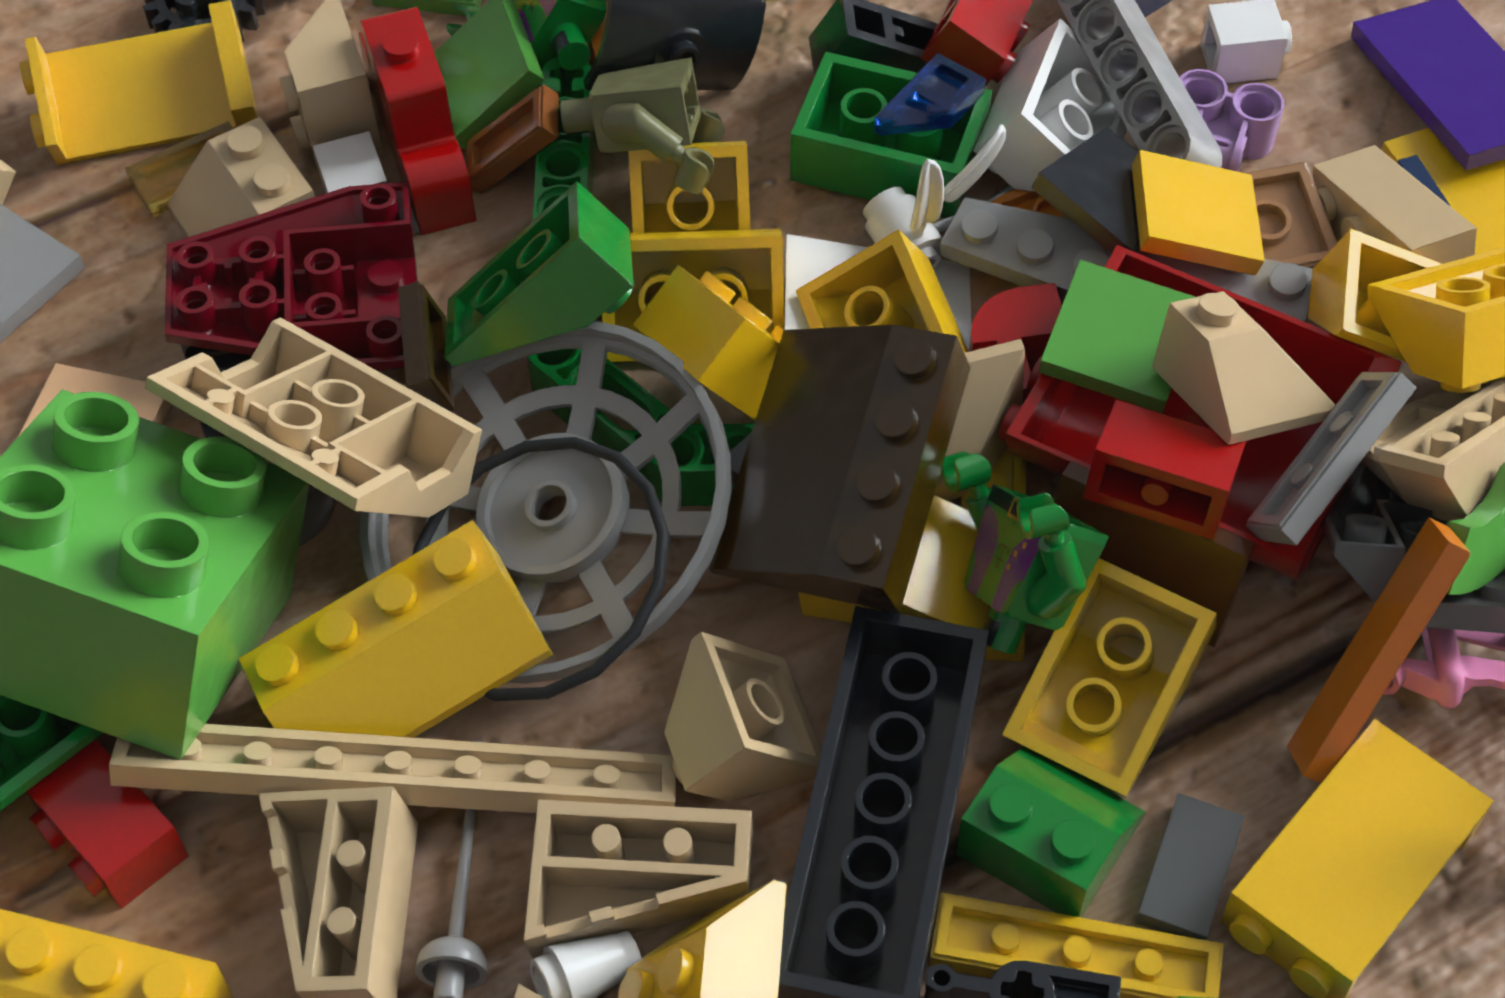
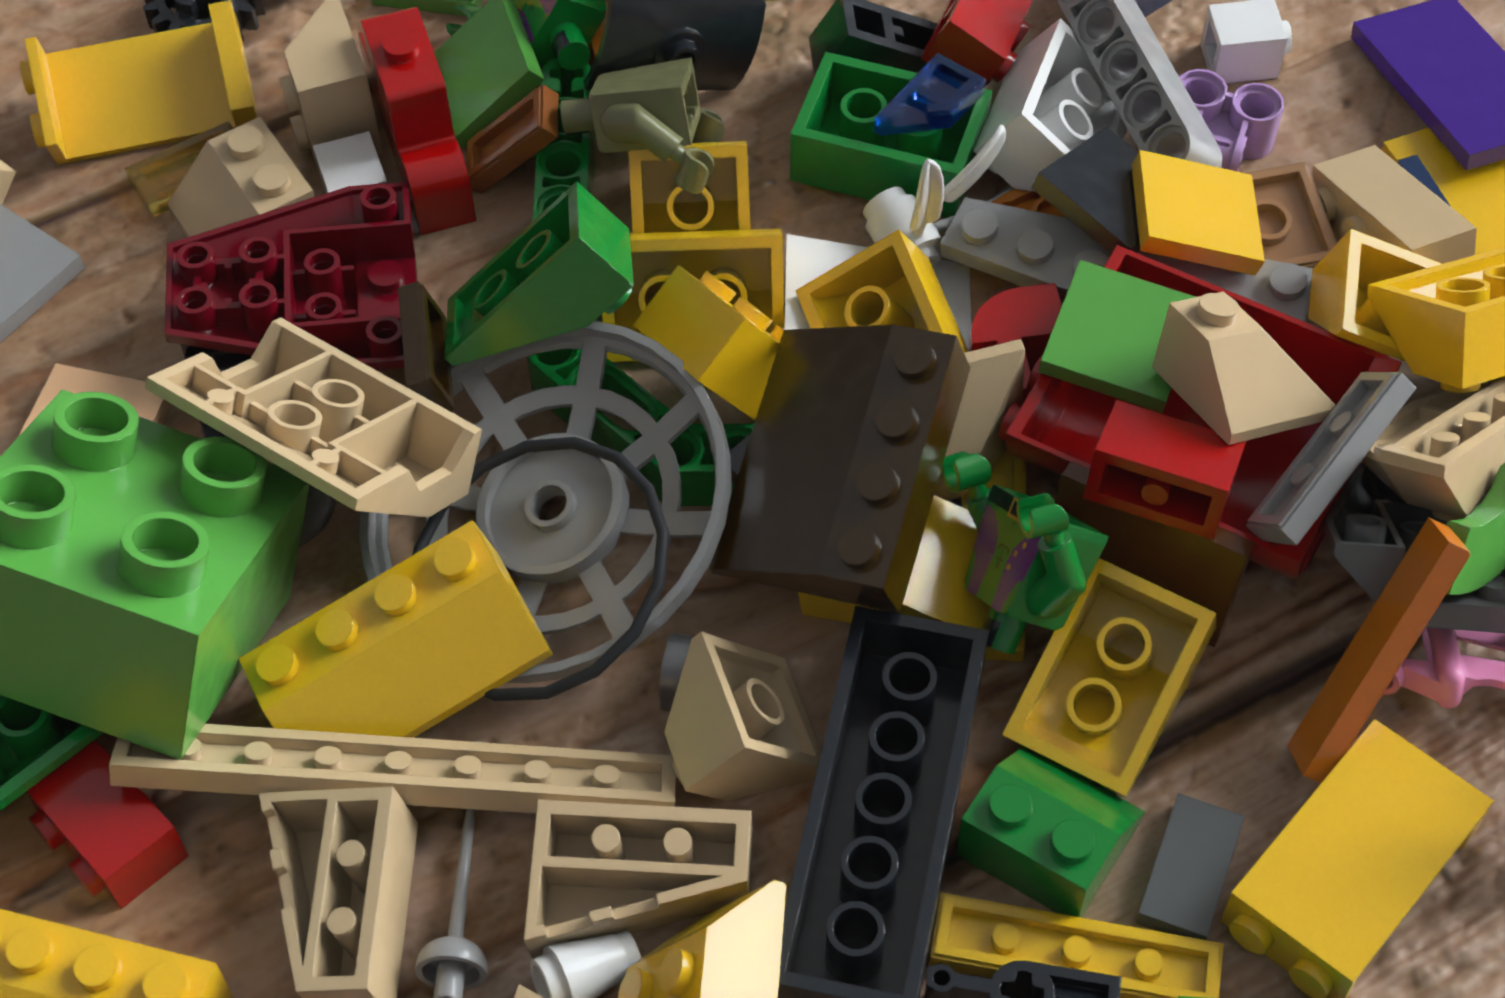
(672, 667): none -> flat silver tile

